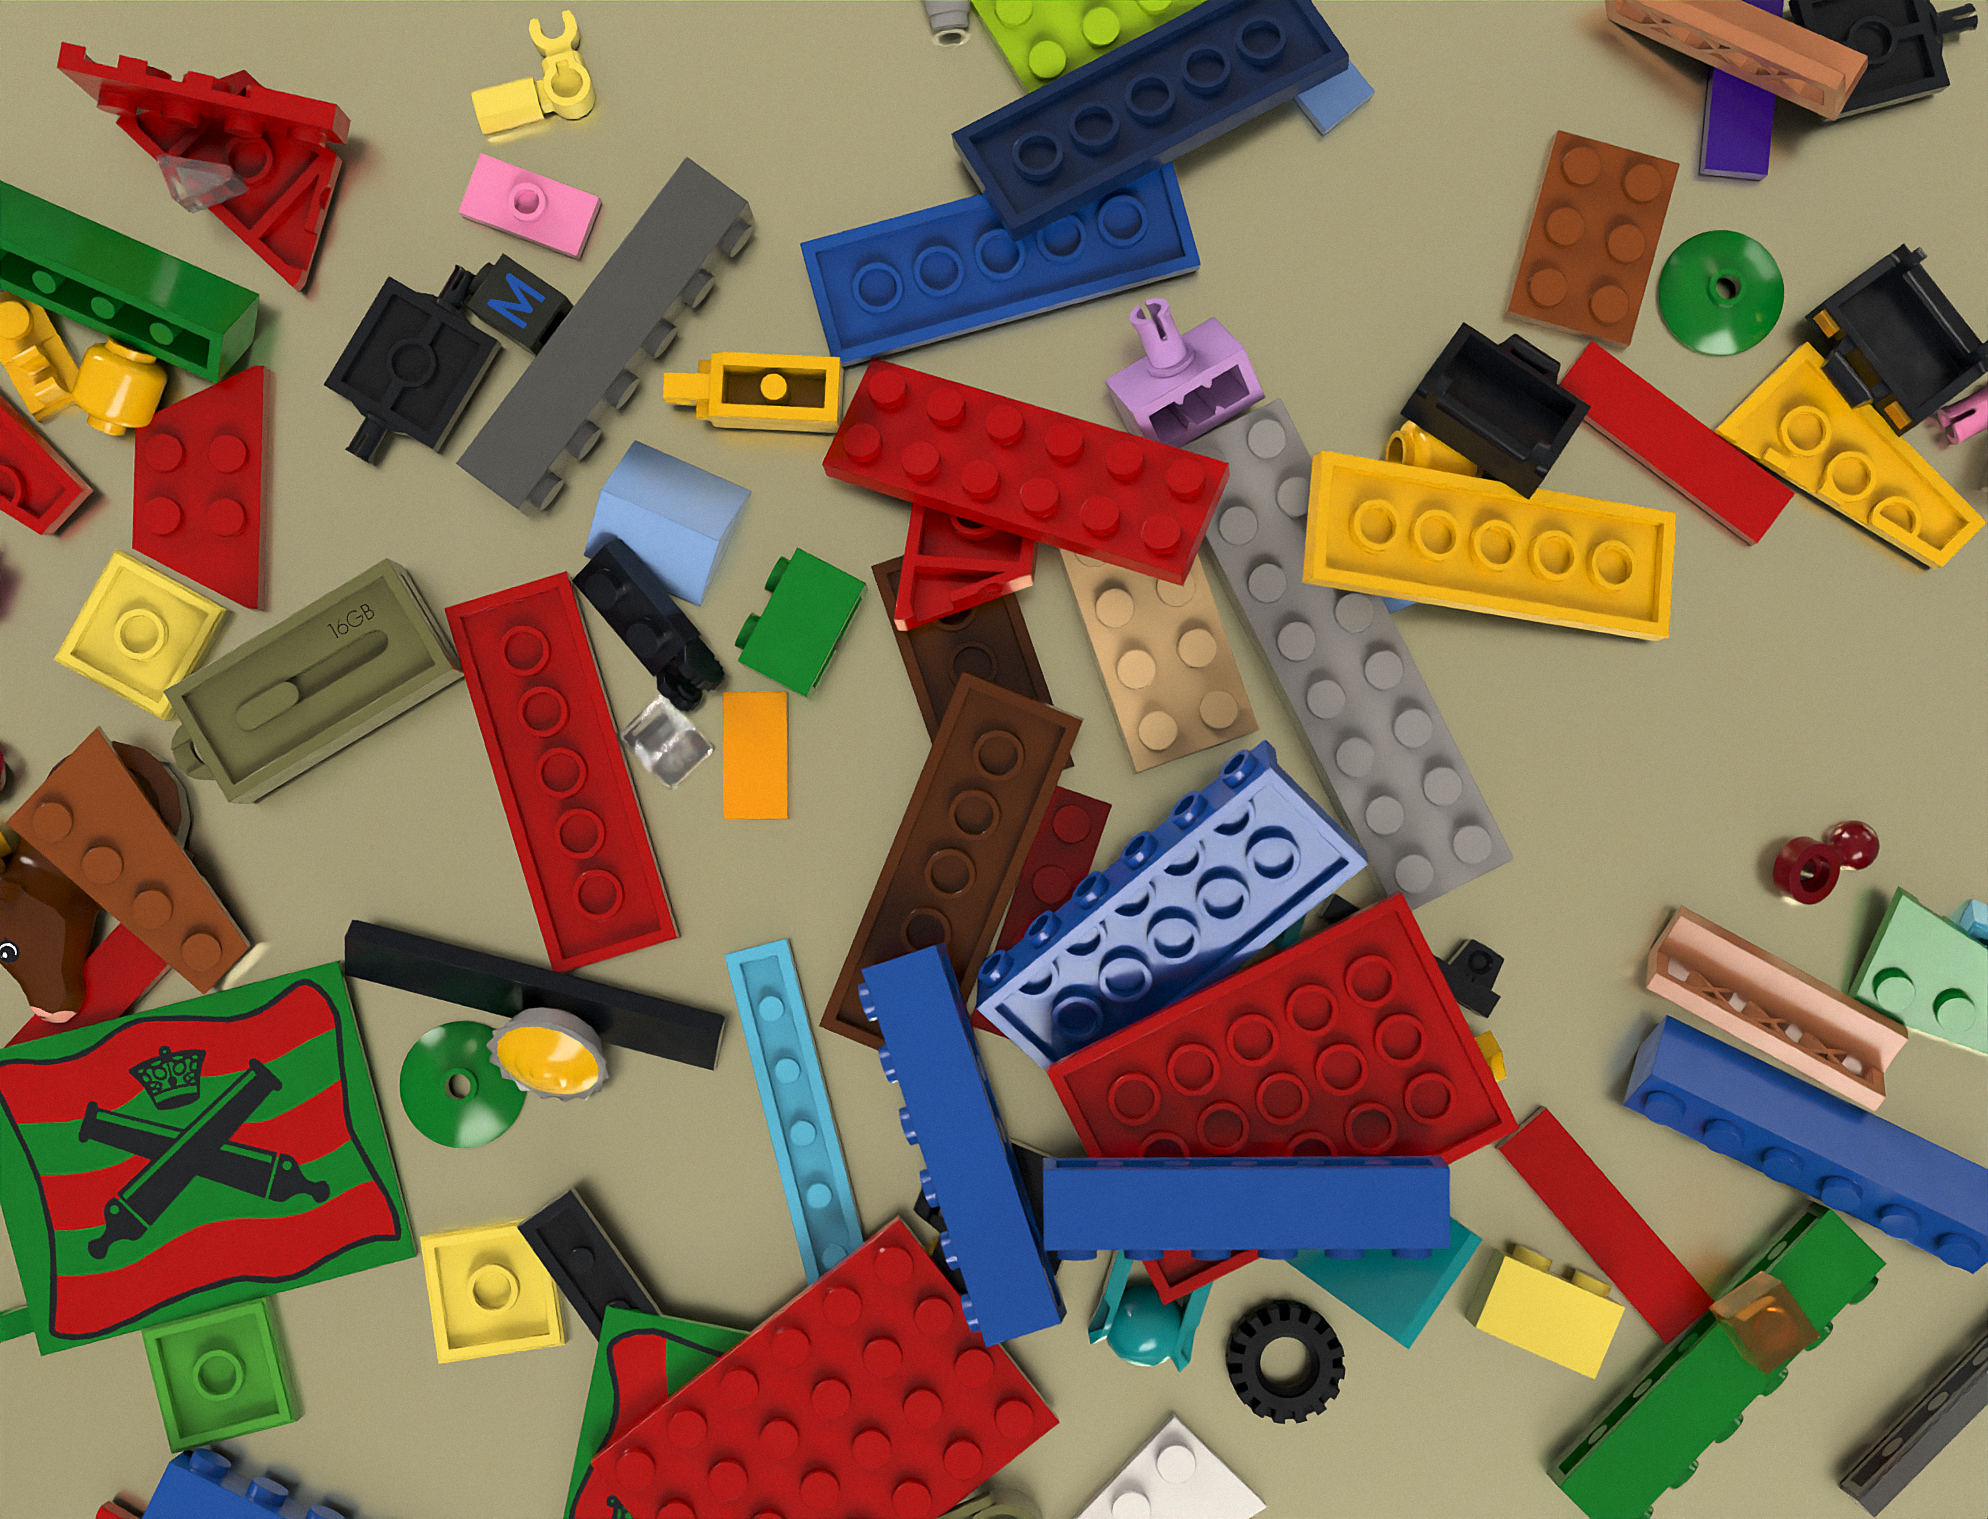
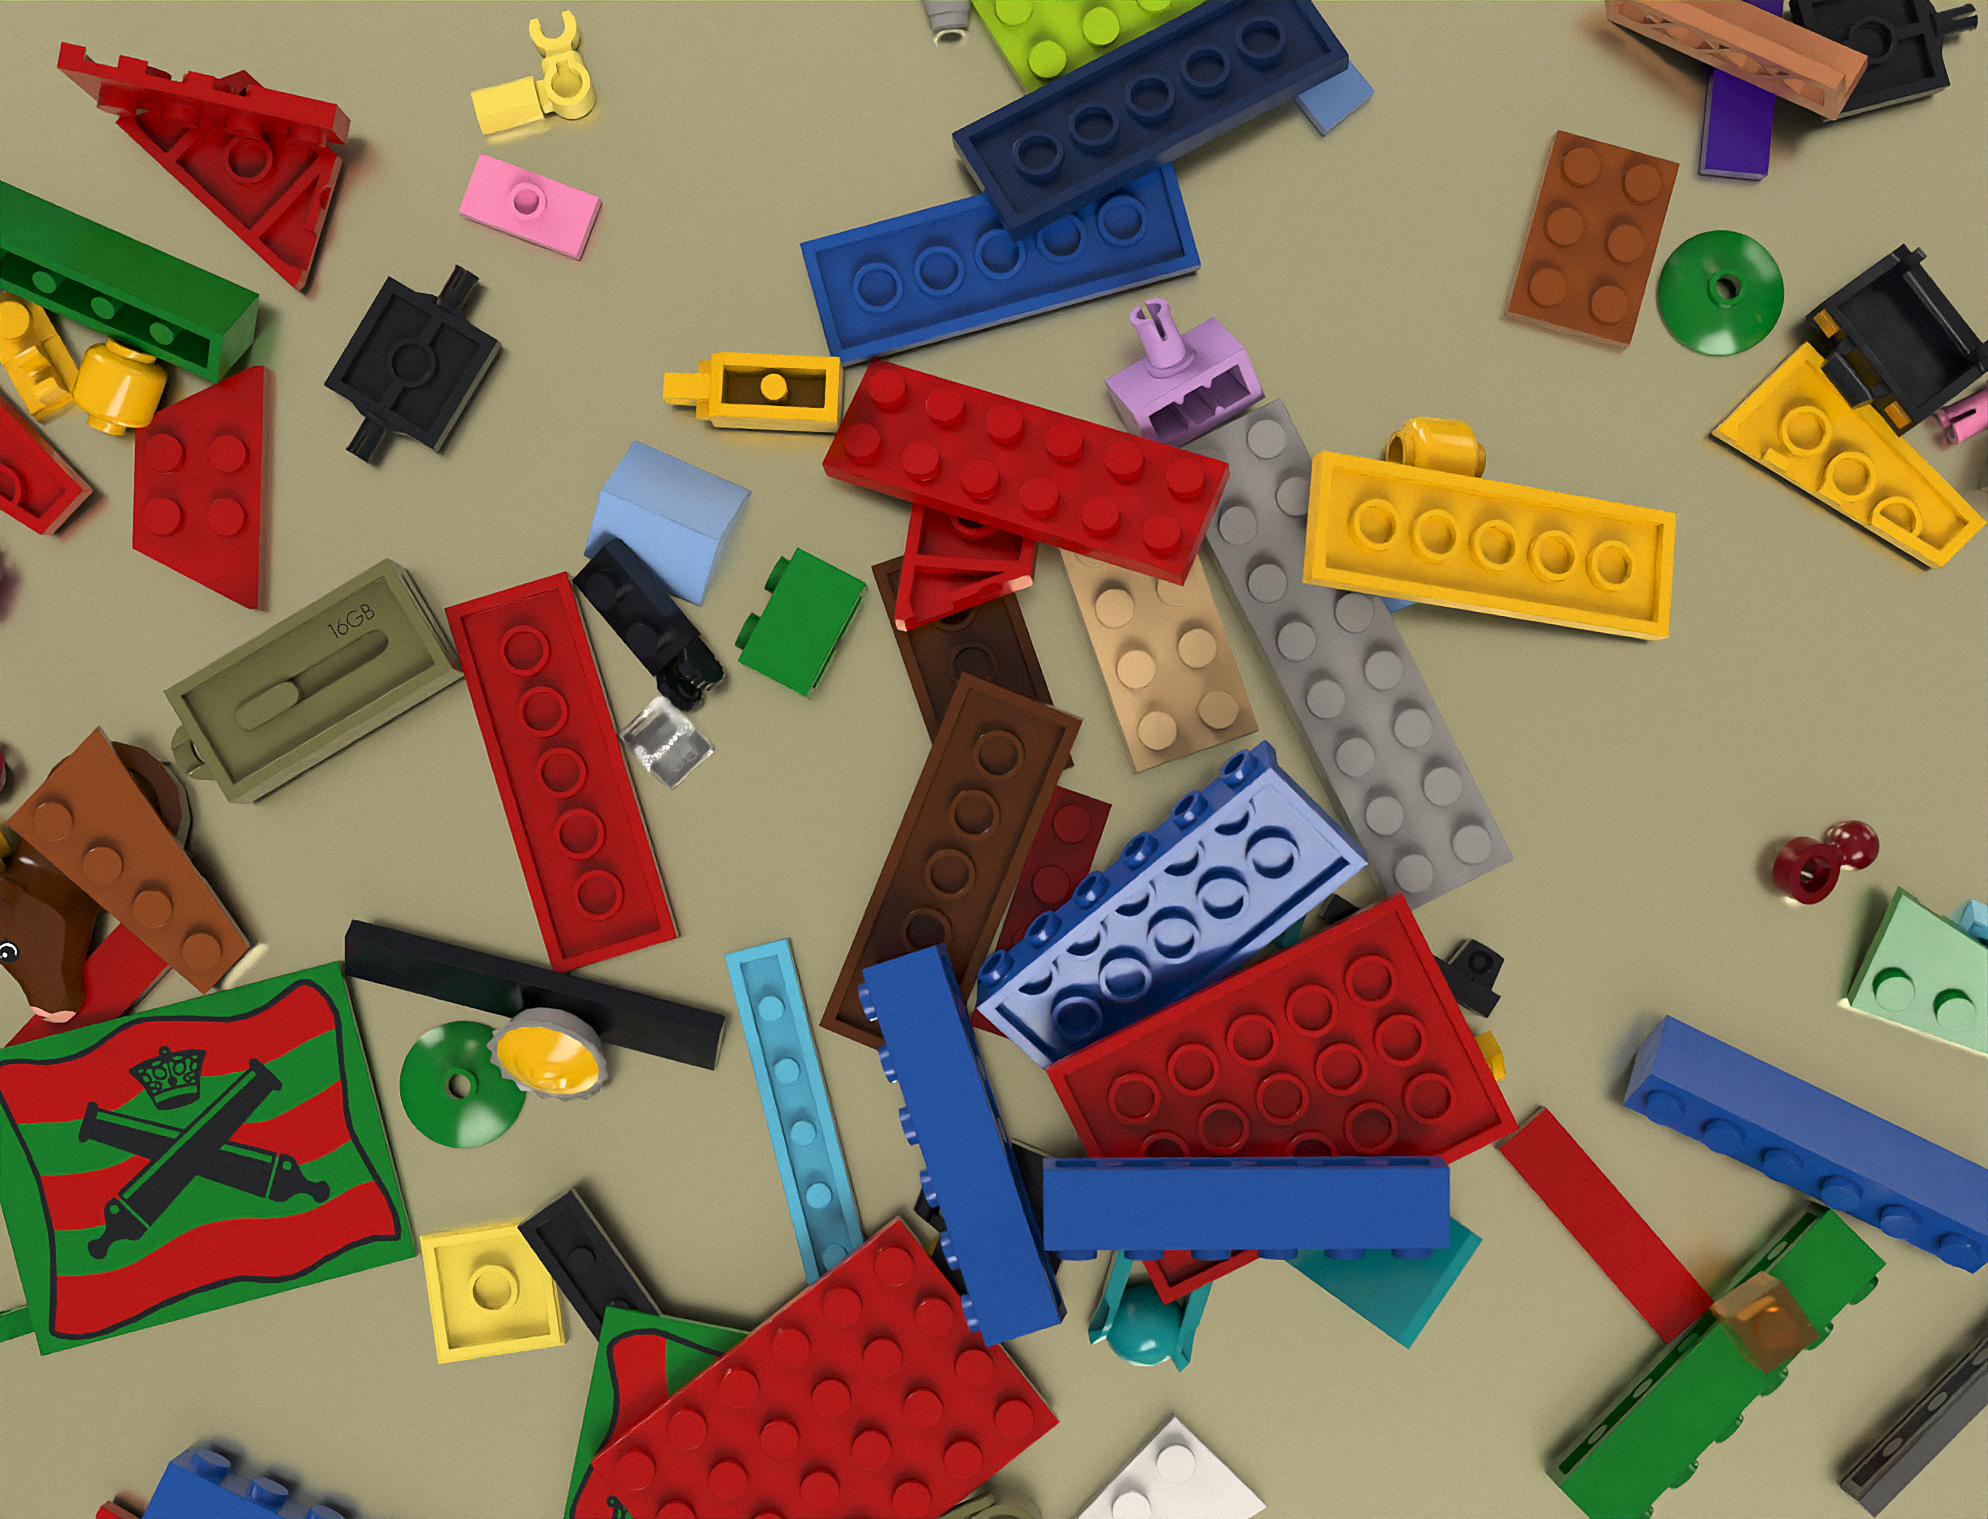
(141, 633): light yellow tile -> none
(200, 183): clear slope -> none
(221, 1374): bright green tile -> none
(517, 303): pearl dark grey brick -> none
(608, 337): dark grey brick -> none
(755, 755): light orange tile -> none
(1291, 1400): black tyre -> none
(1498, 407): black piece -> none
(1544, 1311): light yellow brick -> none
(1676, 445): red tile -> none
(1775, 1007): nougat fence -> none

